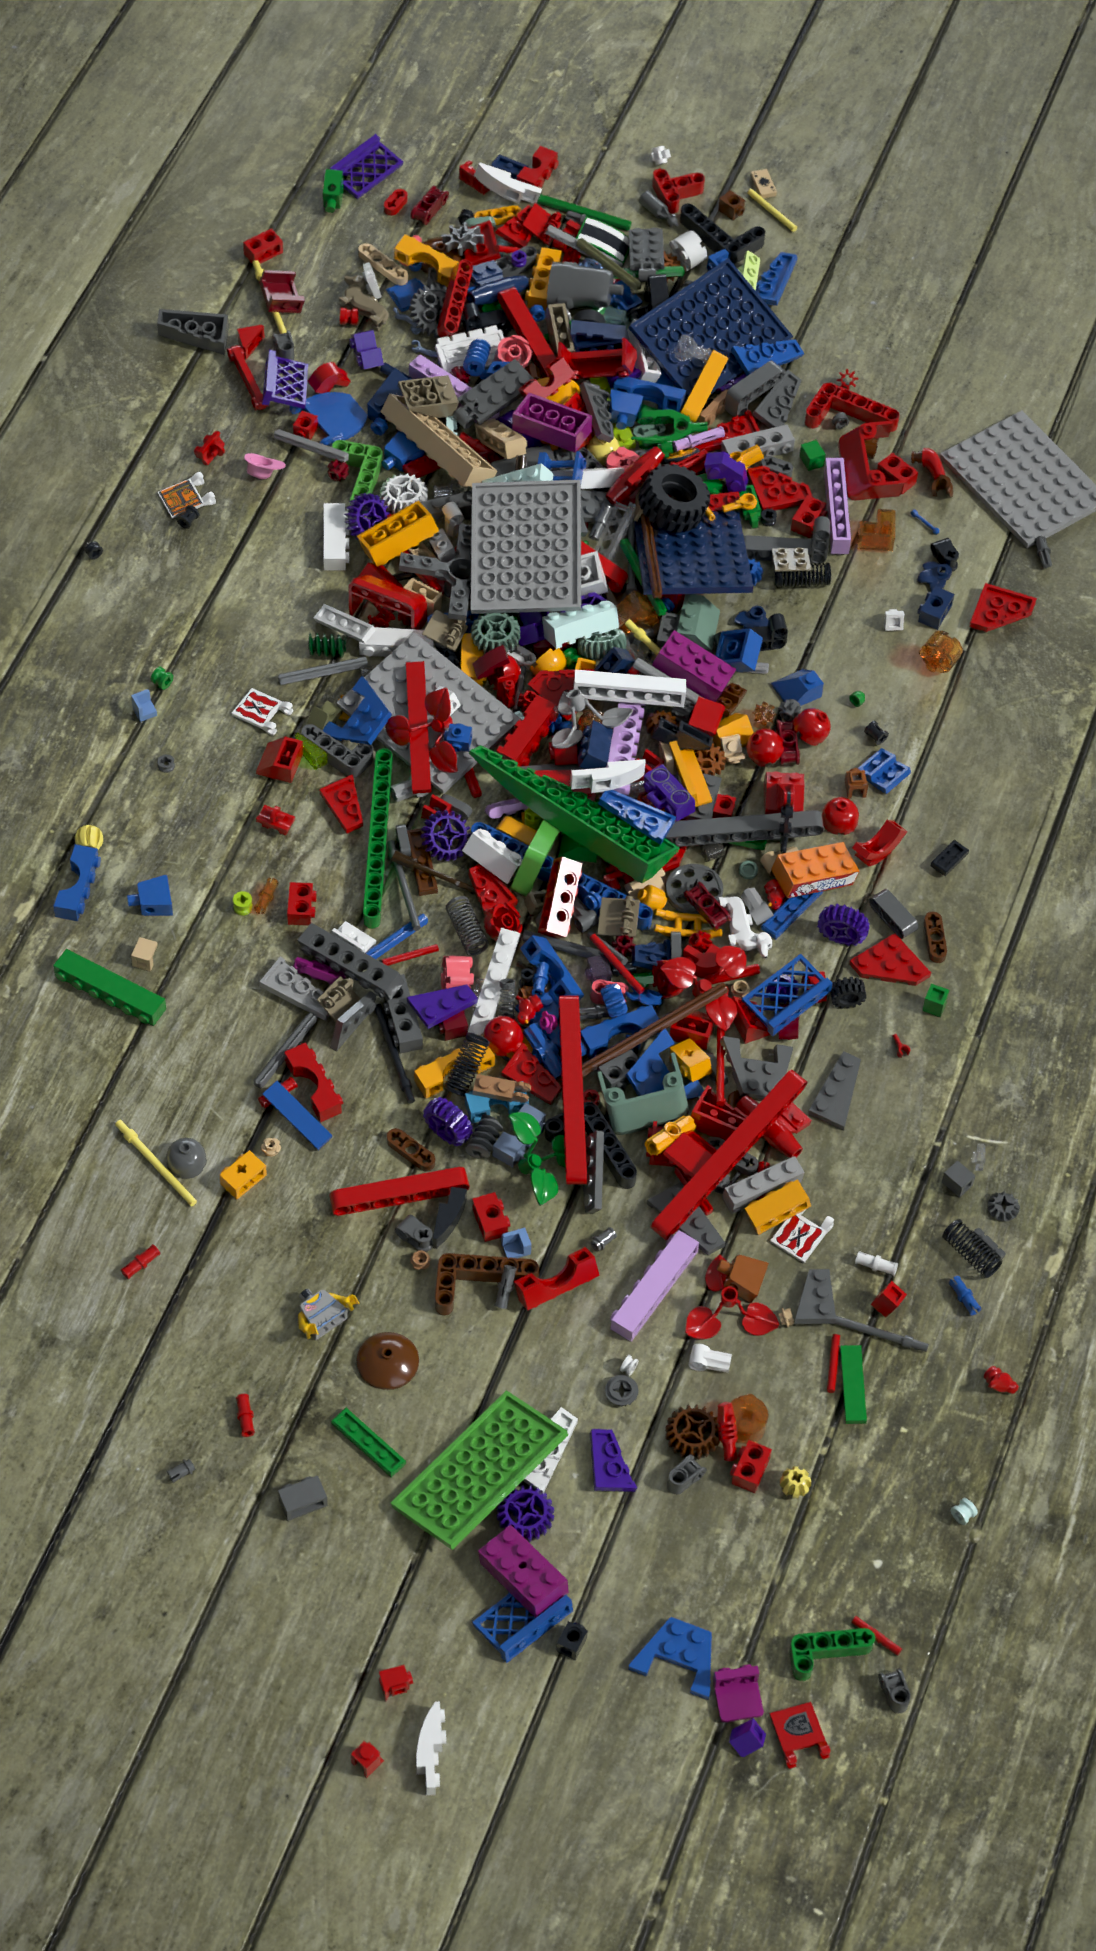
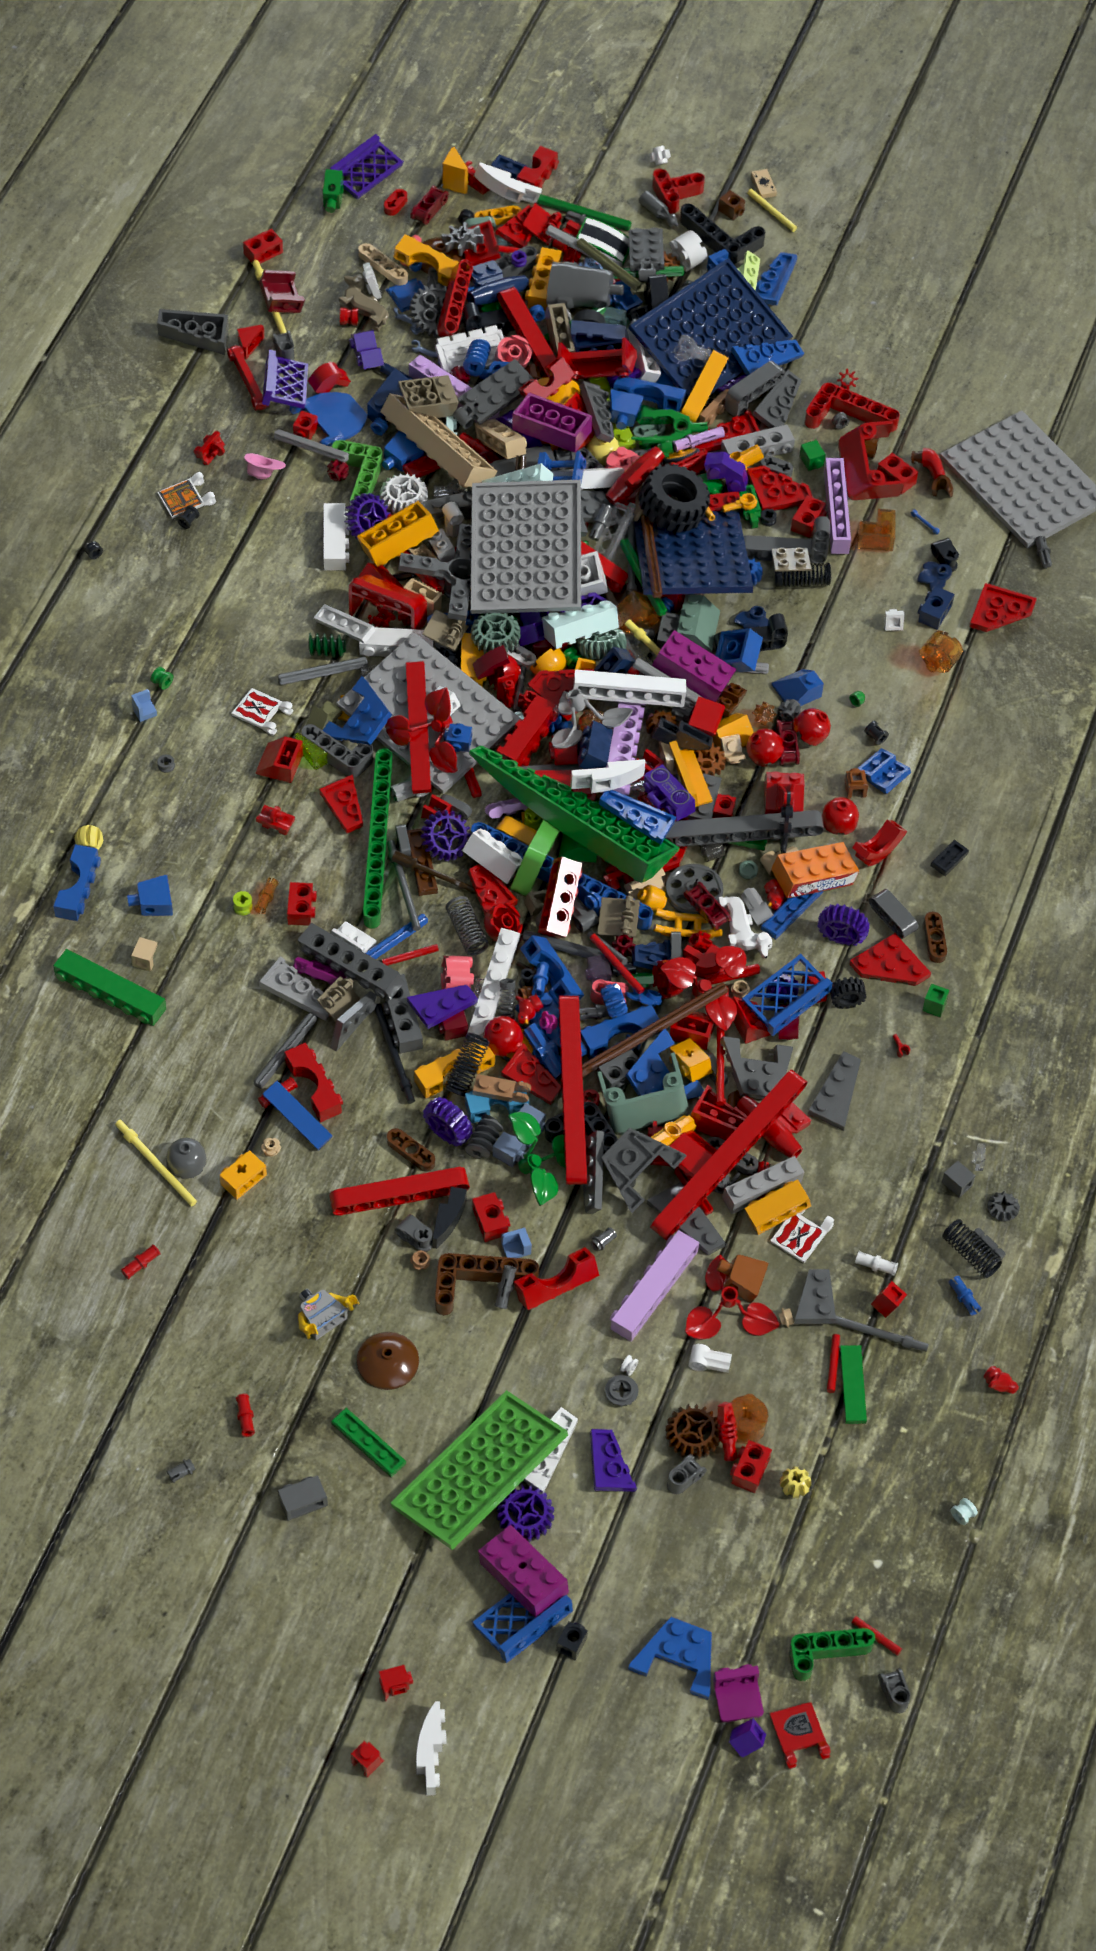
(455, 172): none -> light orange slope
(631, 1156): none -> dark grey wing

